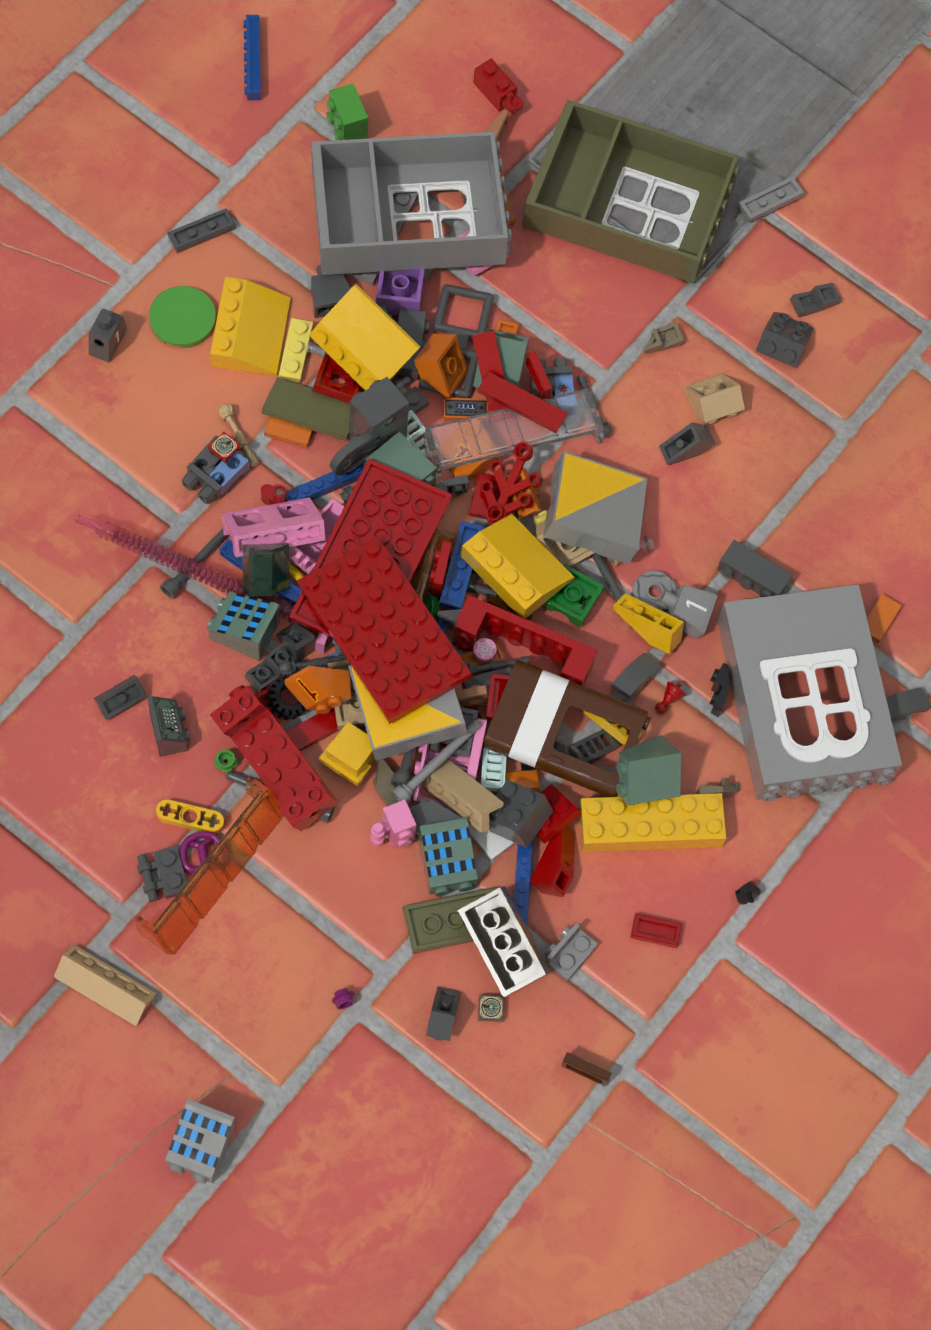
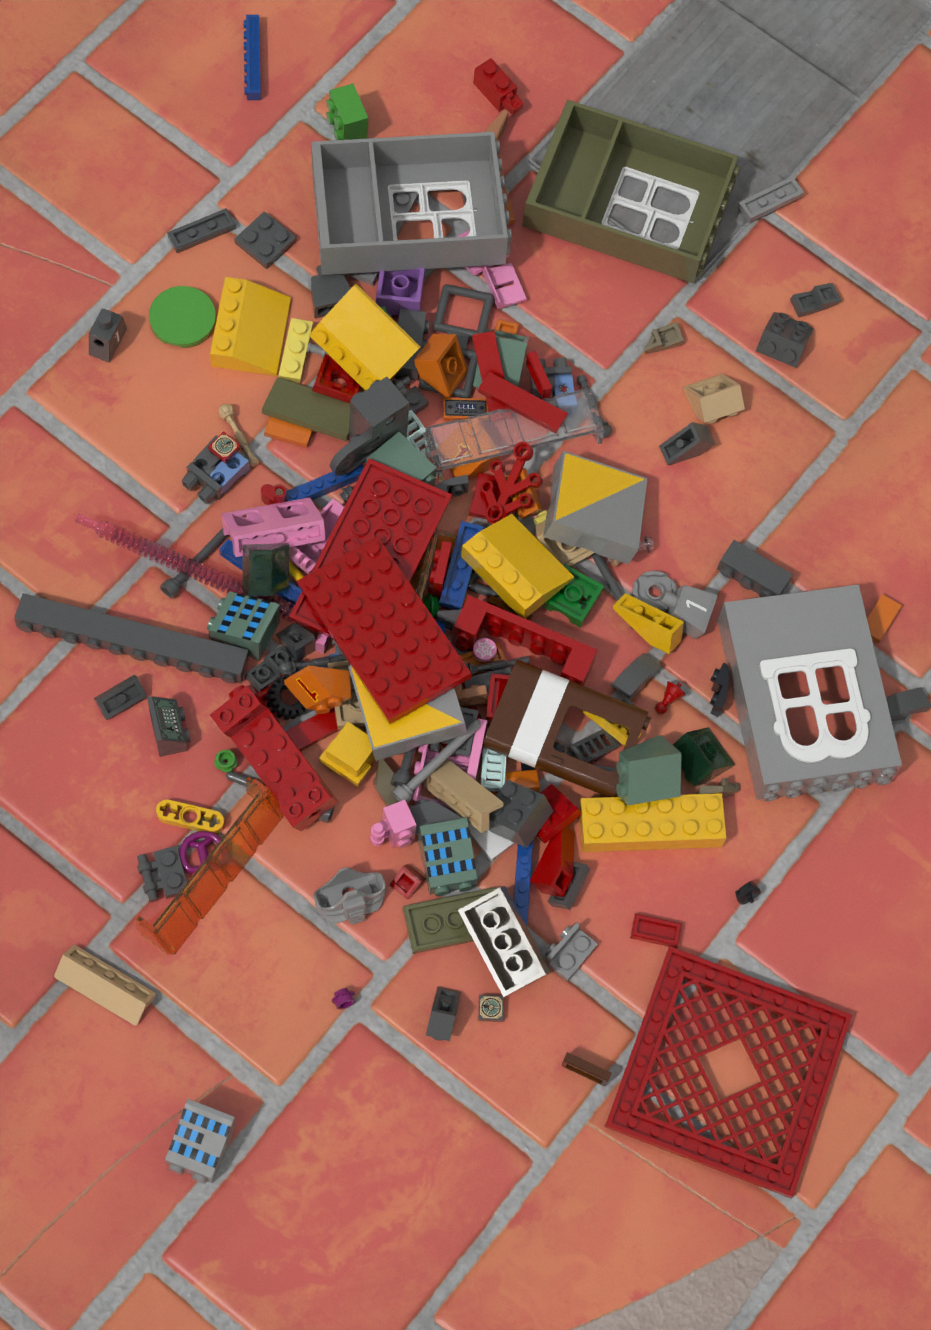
(131, 638): none -> dark grey brick
(265, 240): none -> dark grey plate
(355, 904): none -> light grey piece
(407, 881): none -> red slope
(501, 276): none -> bright pink piece
(580, 873): none -> dark grey plate
(702, 756): none -> clear green slope
(831, 1022): none -> red plate

